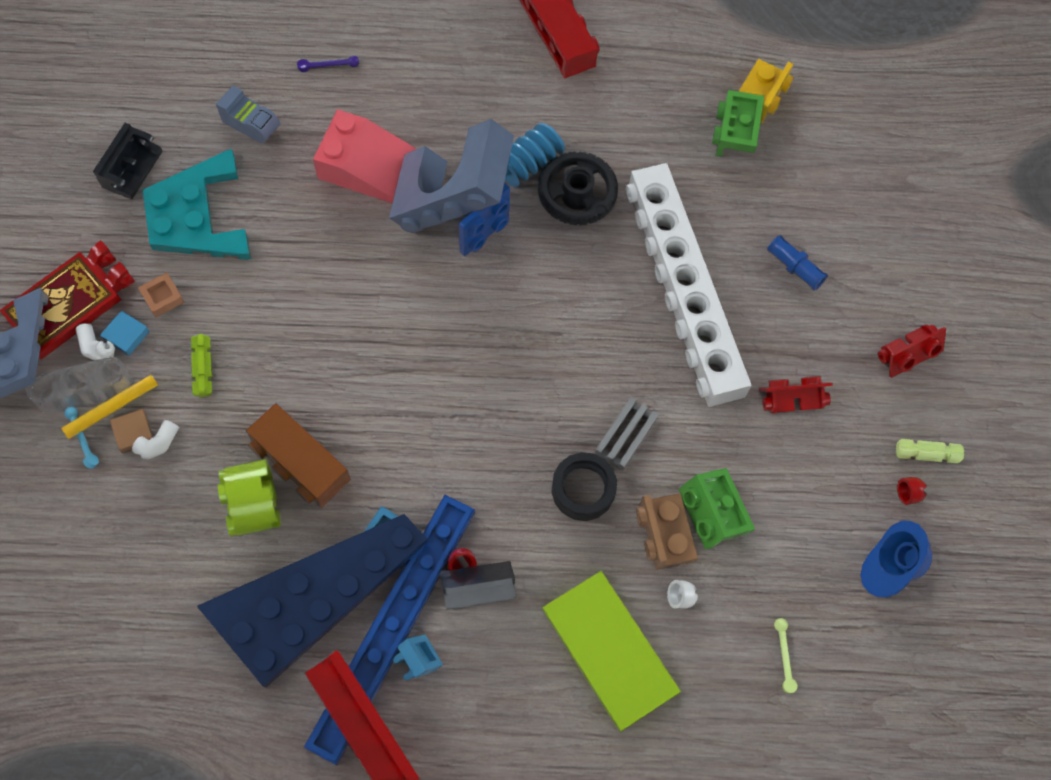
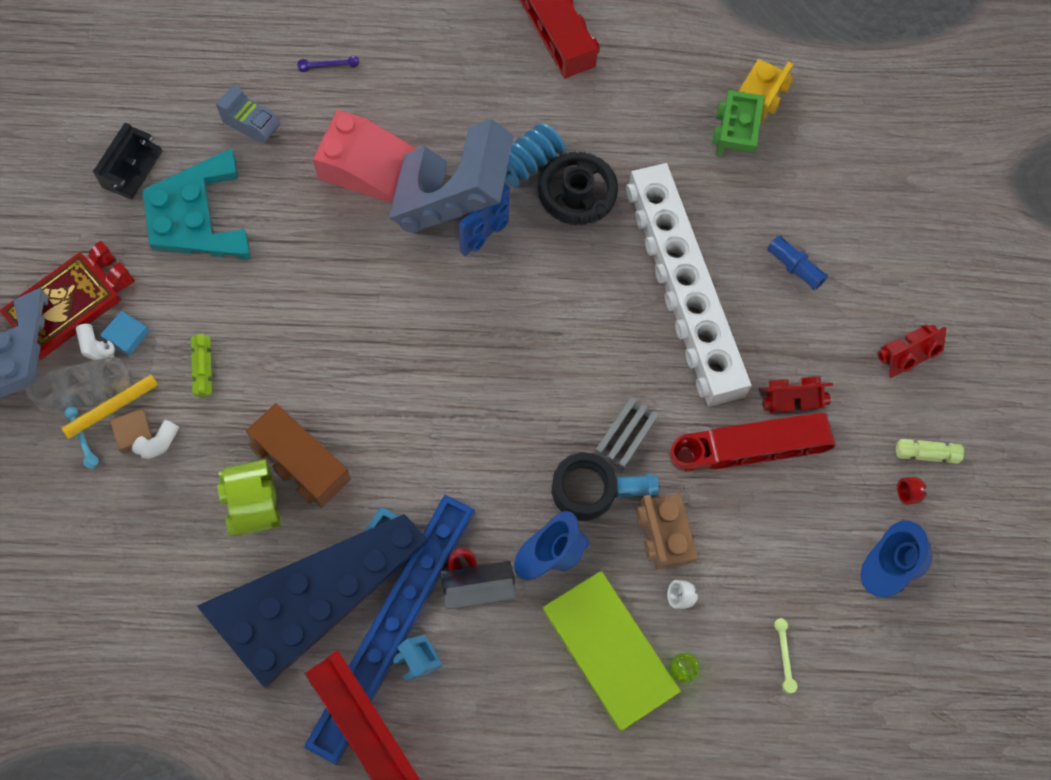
(161, 295): nougat plate -> none
(553, 547): none -> blue piece
(637, 486): none -> dark azure pin
(679, 672): none -> clear neon green hinge
(715, 507): bright green bracket -> none
(753, 443): none -> red piece

